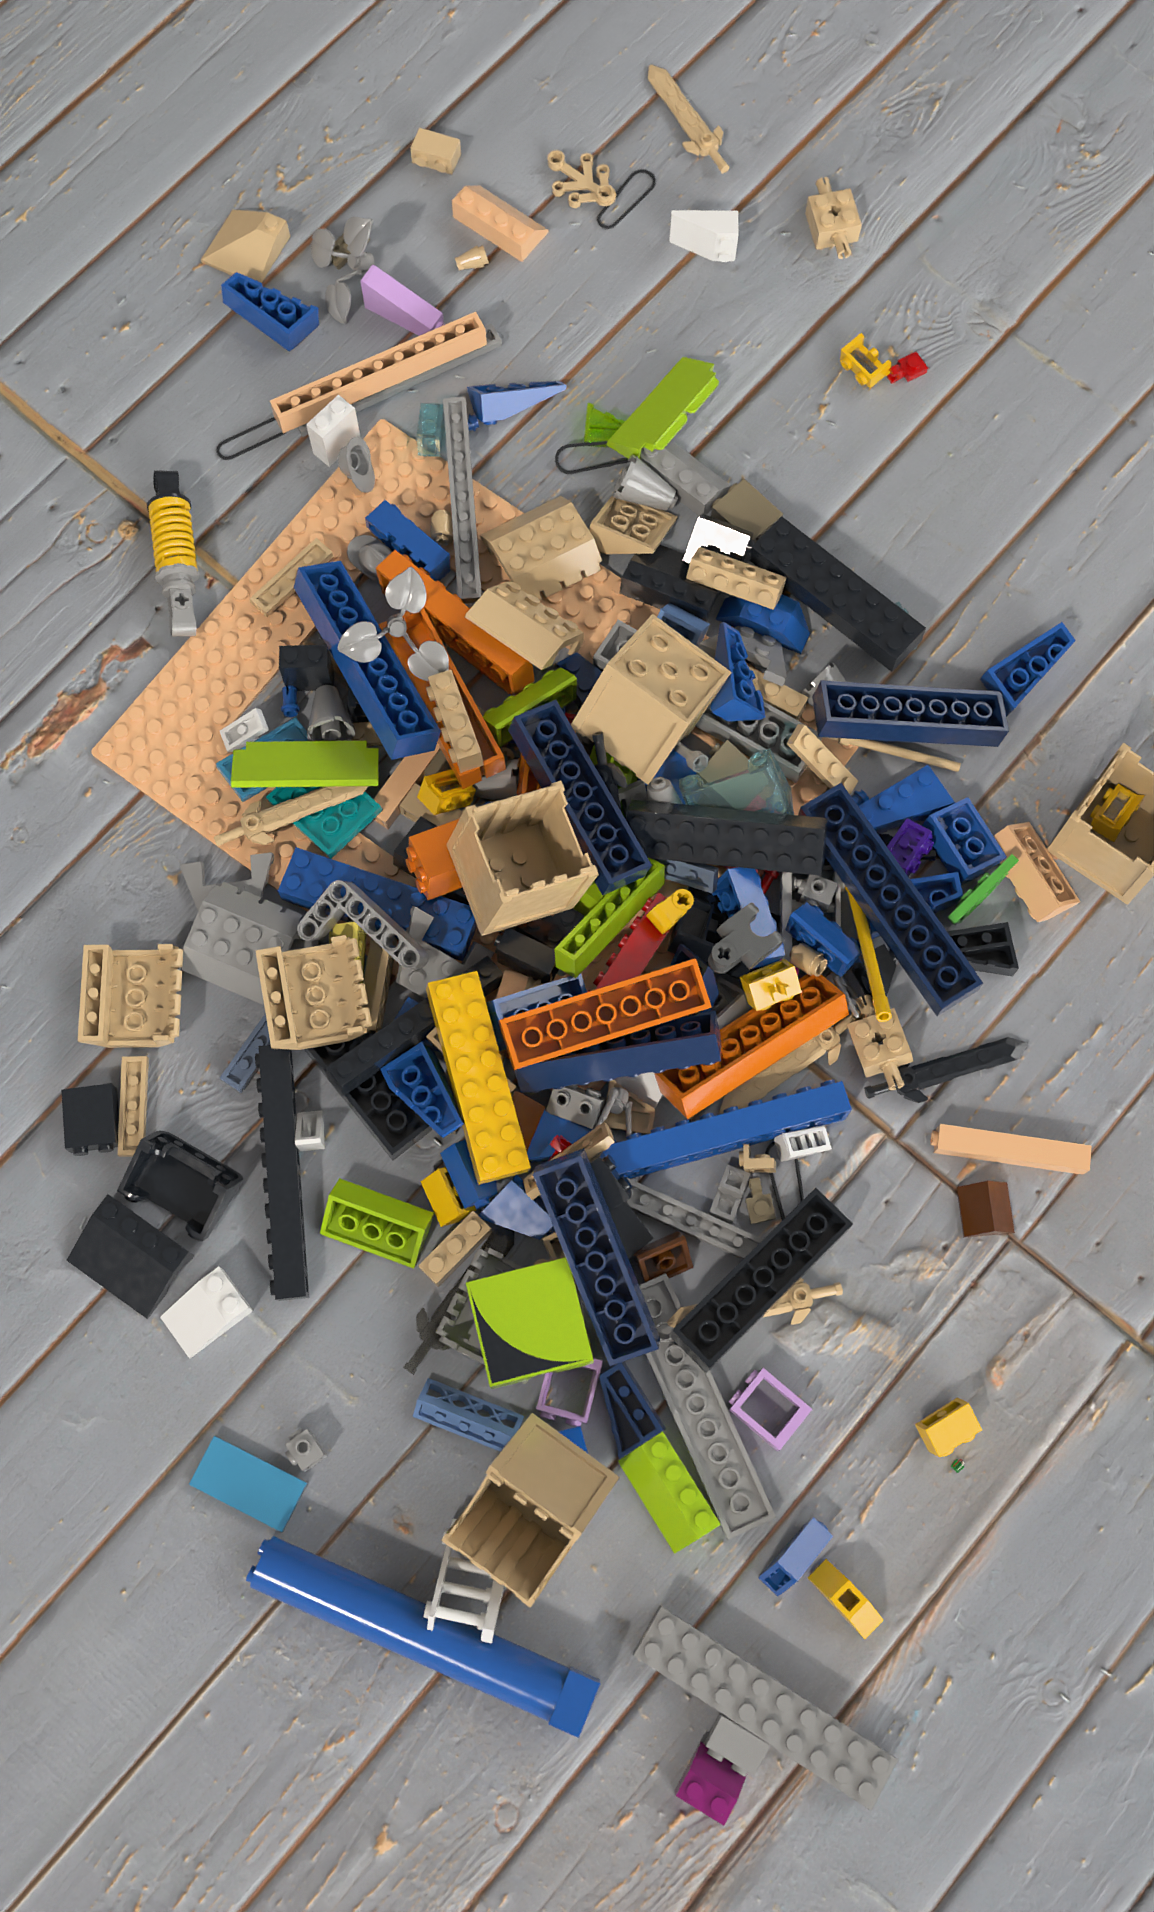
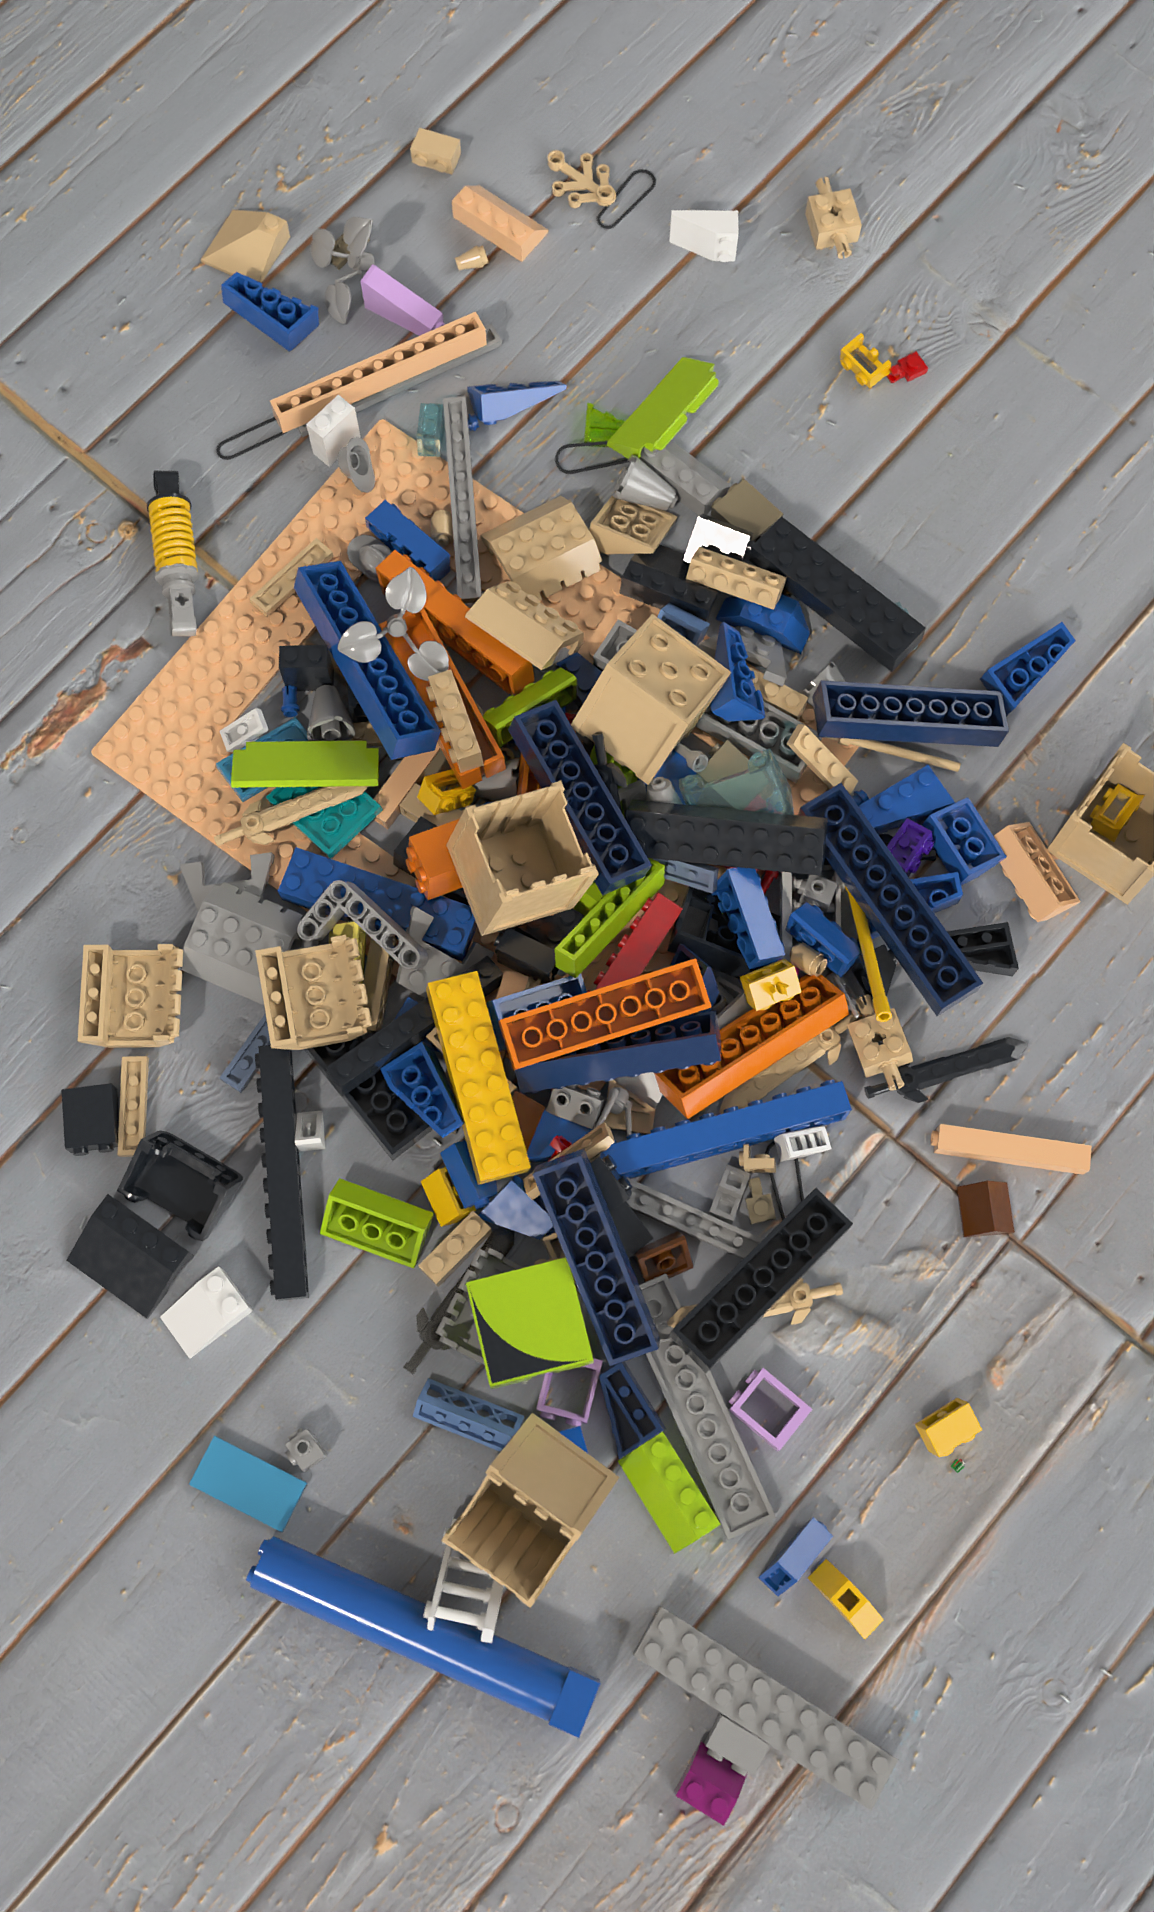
(669, 911): yellow piece -> none
(702, 139): tan sword -> none
(741, 943): dark grey piece -> none
(981, 891): bright green wing -> none

